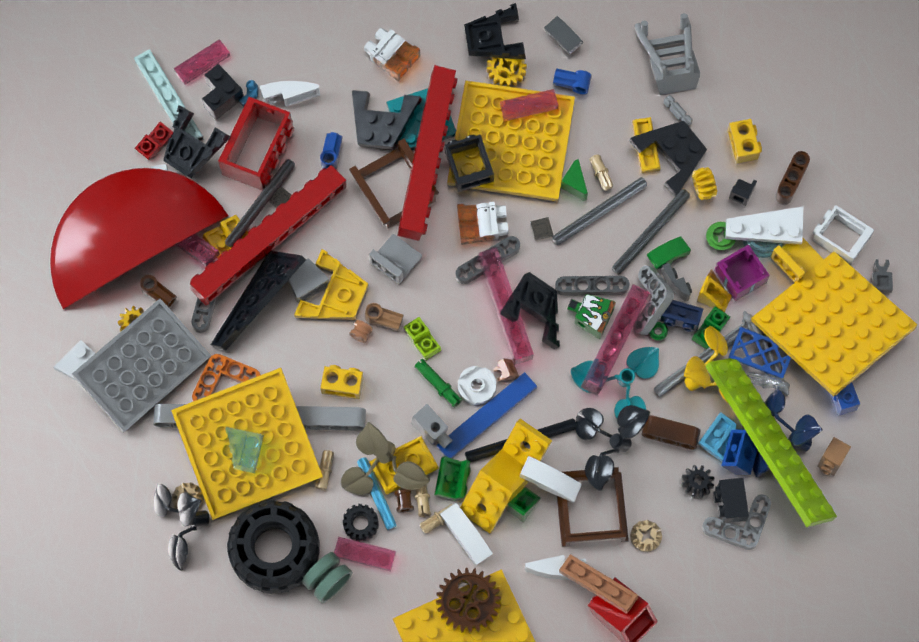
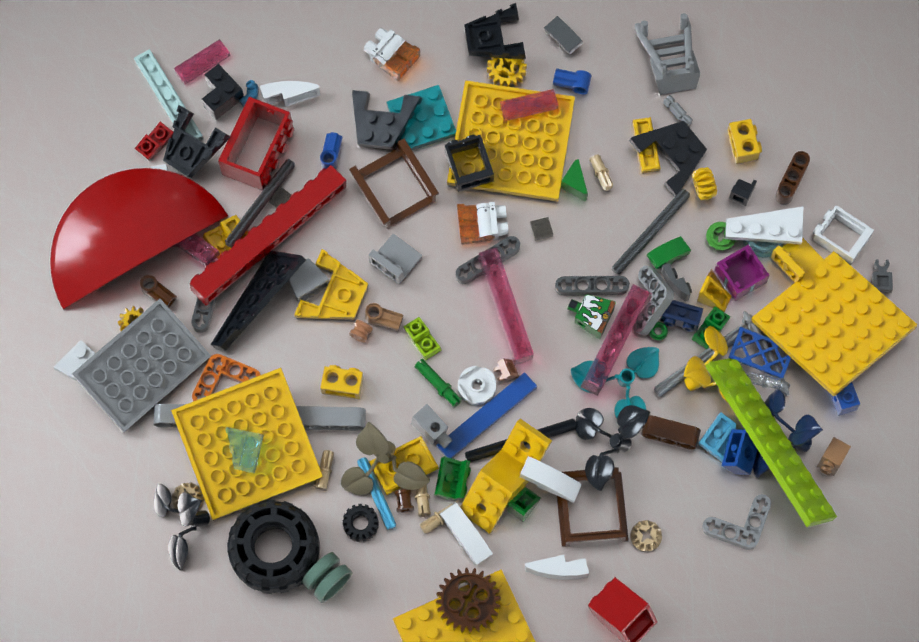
(365, 554): clear pink plate -> none
(426, 153): red brick -> none
(539, 301): black wing -> none
(598, 583): nougat plate -> none
(599, 211): dark grey axle -> none
(692, 486): black gear -> none
(731, 500): black brick -> none

